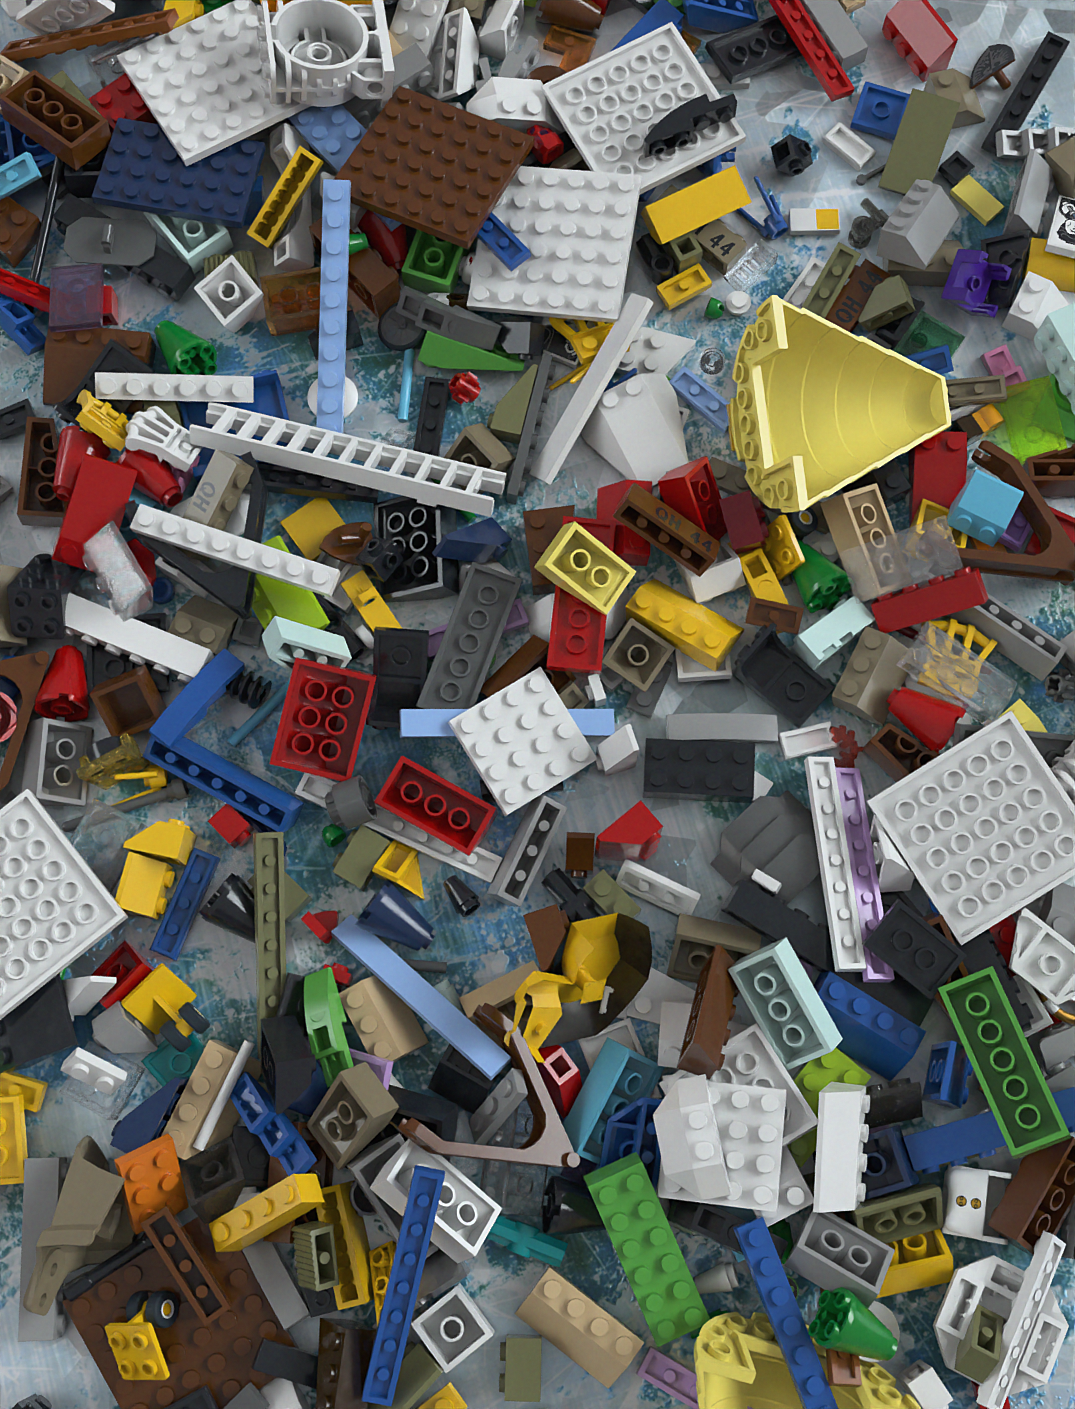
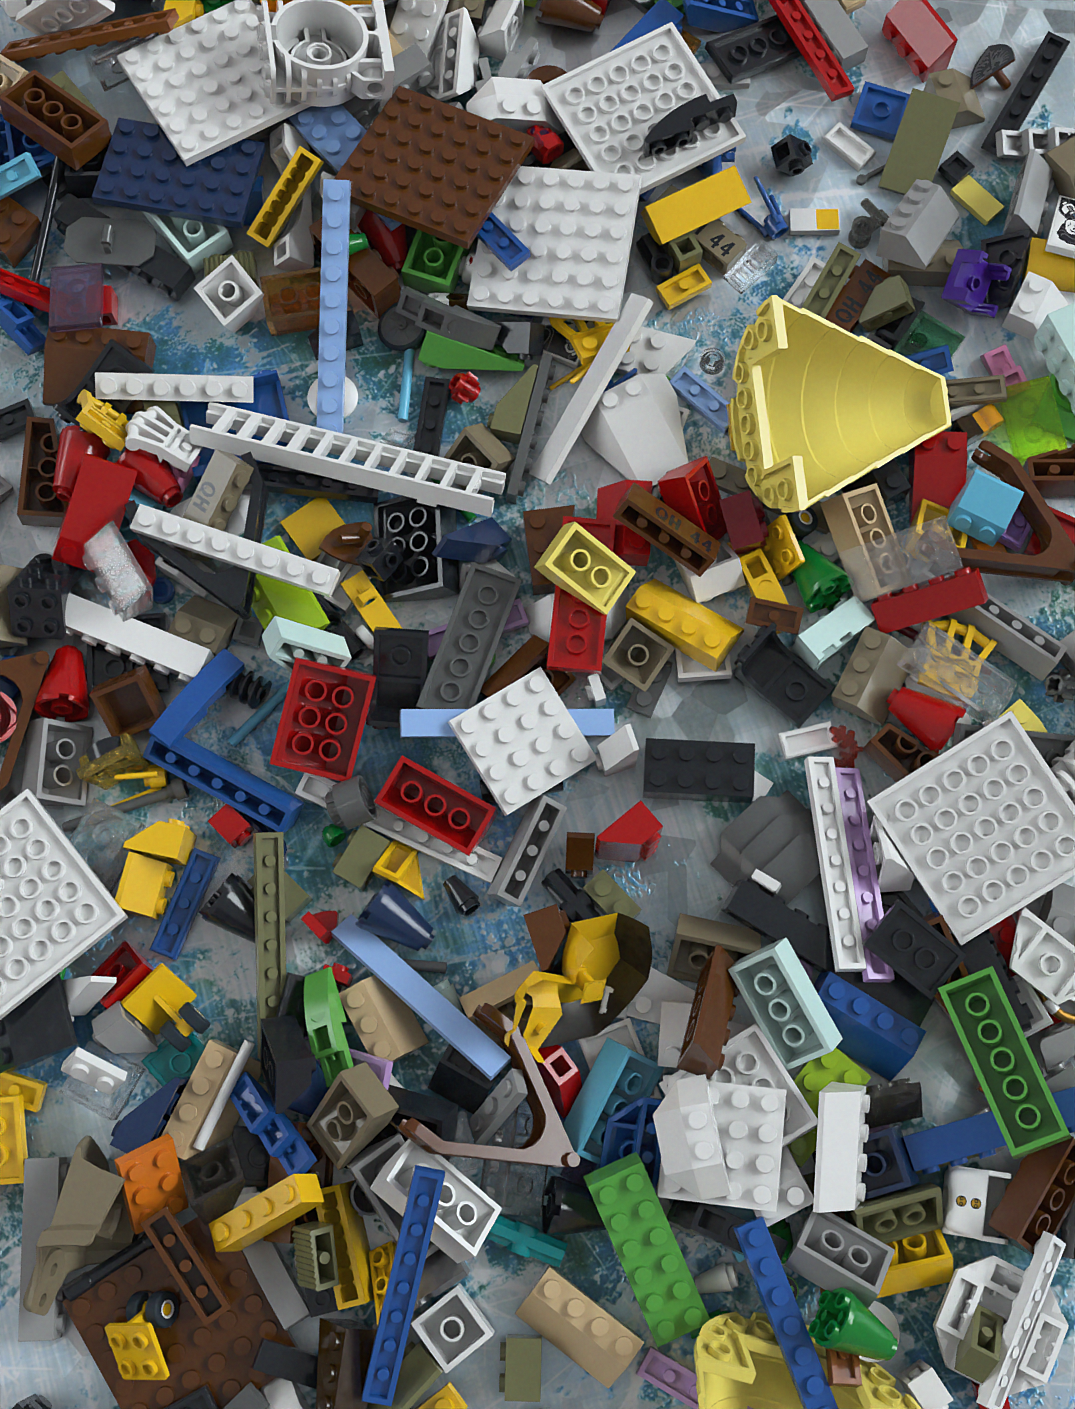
(121, 101): red piece -> none
(184, 350): green cone -> none
(571, 45): clear orange tile -> none
(572, 696): dark tan plate -> none
(657, 889): white plate -> none
(714, 309): green hinge -> none
(723, 727): light grey slope -> none
(738, 303): white plate -> none
(947, 1075): blue slope -> none

